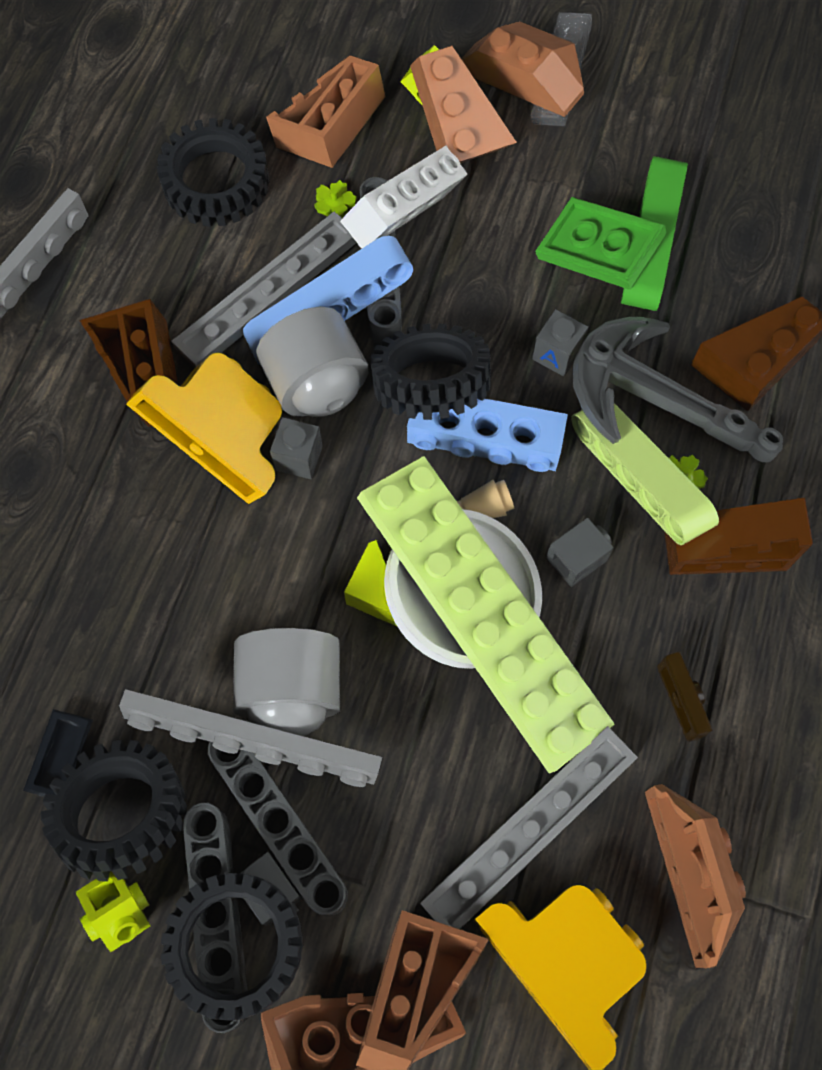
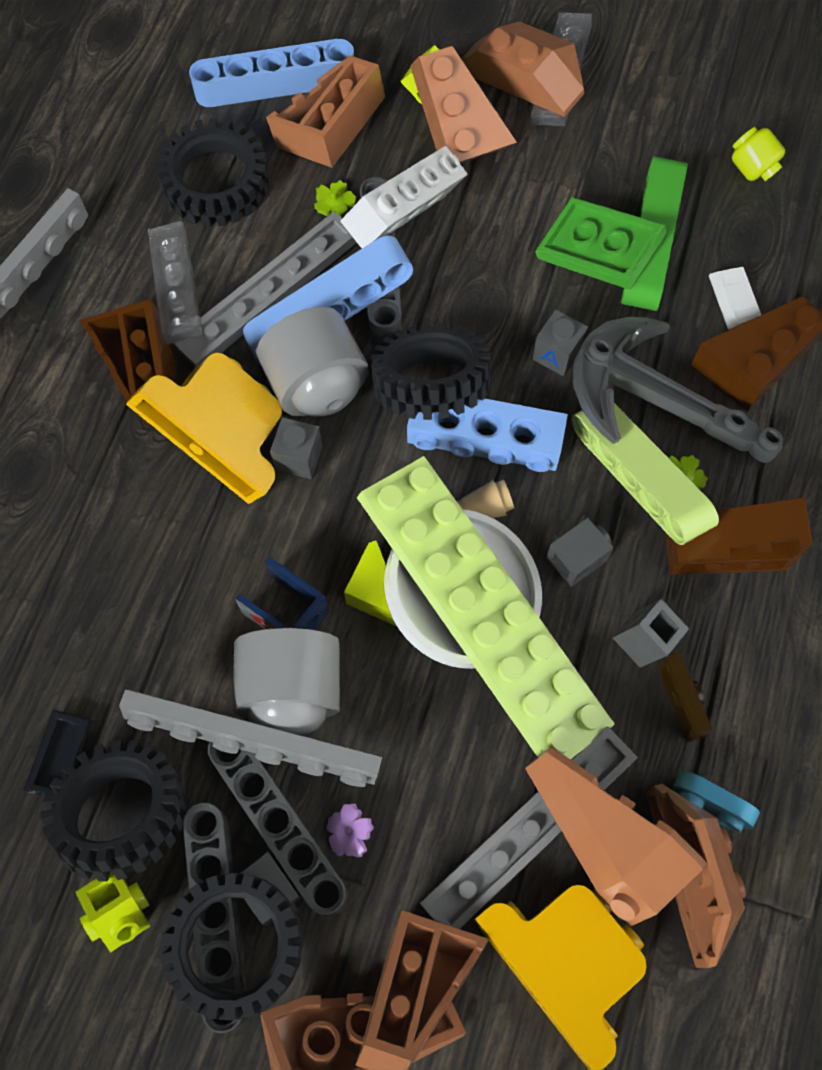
(174, 283): none -> clear plate
(265, 72): none -> light blue beam
(309, 620): none -> dark blue piece
(349, 831): none -> lavender plant
(623, 854): none -> nougat wedge
(650, 633): none -> dark grey brick
(731, 810): none -> medium azure plate
(734, 296): none -> white tile
(758, 154): none -> neon yellow head

